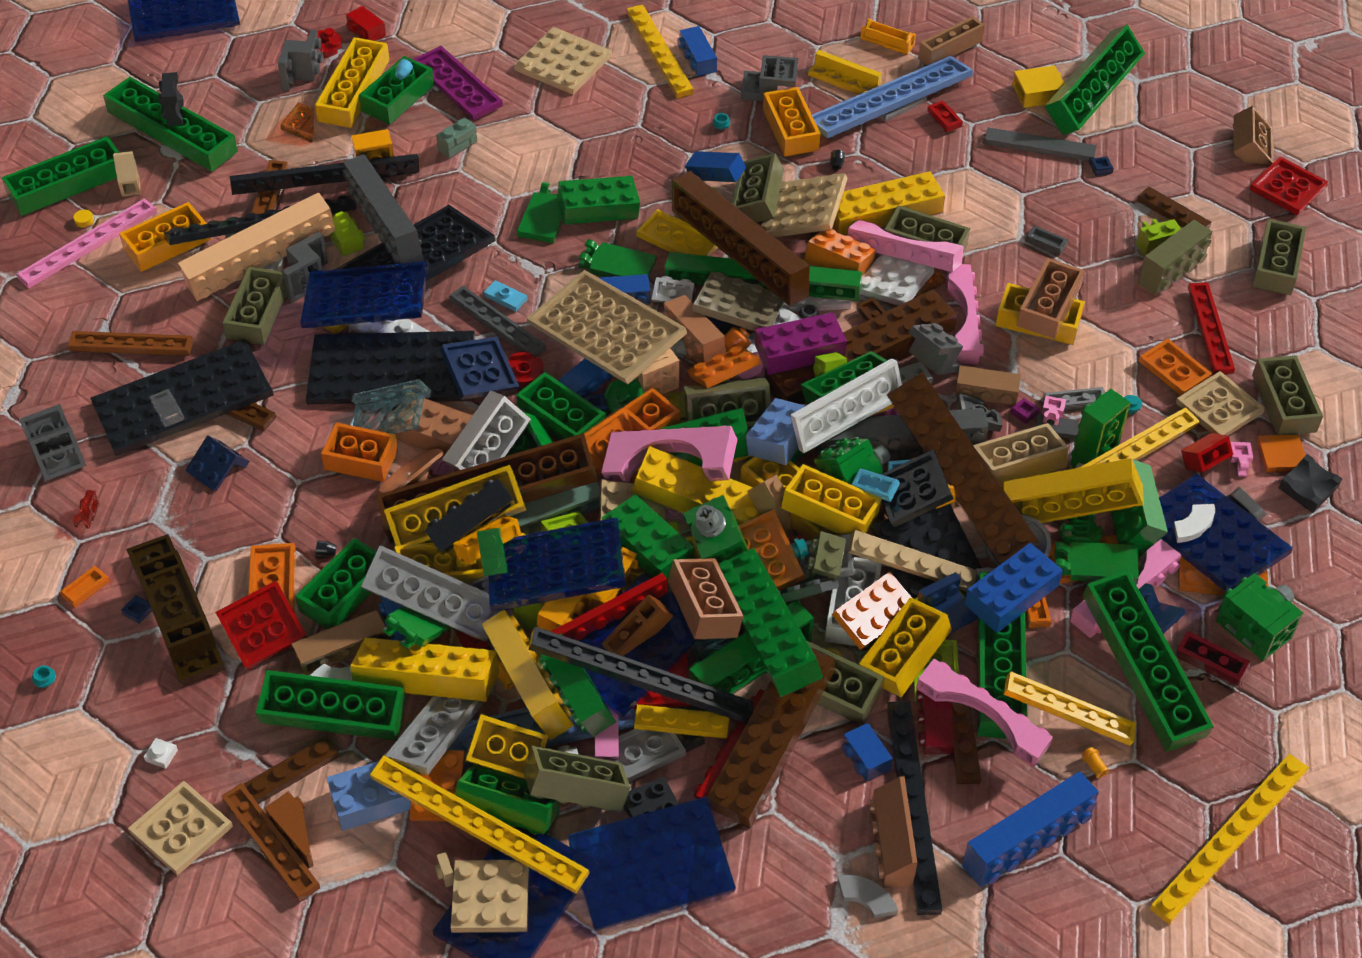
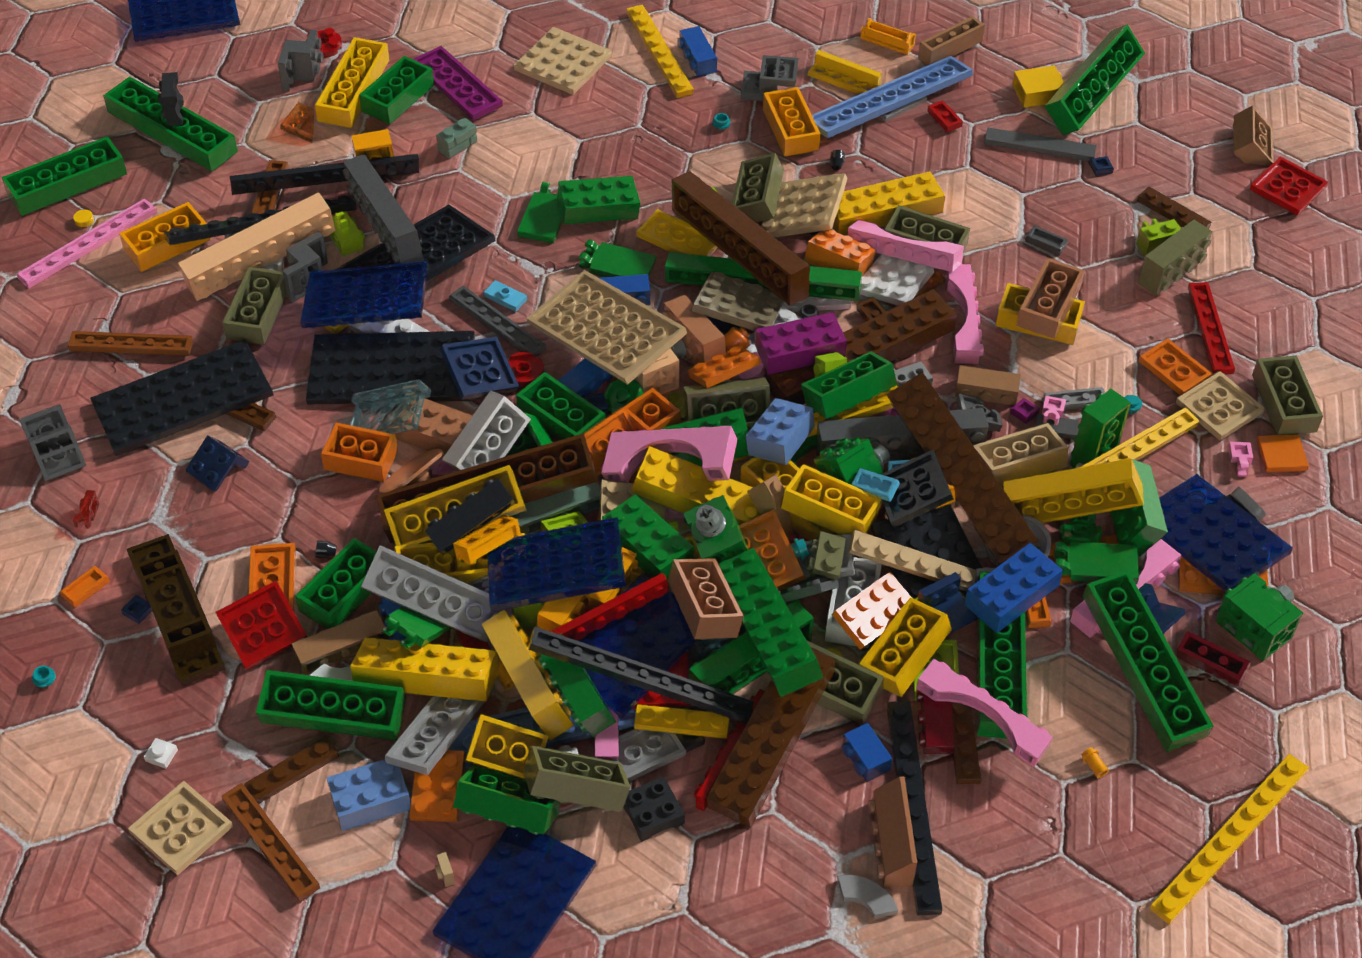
(127, 174): tan slope -> none
(166, 408): clear tile -> none
(290, 820): dark orange slope -> none
(365, 24): red brick -> none
(403, 69): medium azure hose -> none
(480, 824): yellow plate -> none
(490, 896): tan plate -> none
(492, 551): green plate -> none
(638, 626): dark orange slope -> none
(651, 863): clear blue plate -> none
(669, 289): white bracket -> none
(716, 166): blue brick -> none
(845, 406): white plate -> none
(935, 348): dark grey bracket -> none
(1030, 829): blue brick -> none
(1070, 708): yellow plate -> none
(1195, 524): white tile -> none
(1207, 452): red brick -> none
(1279, 257): olive brick -> none
(1309, 483): black brick -> none

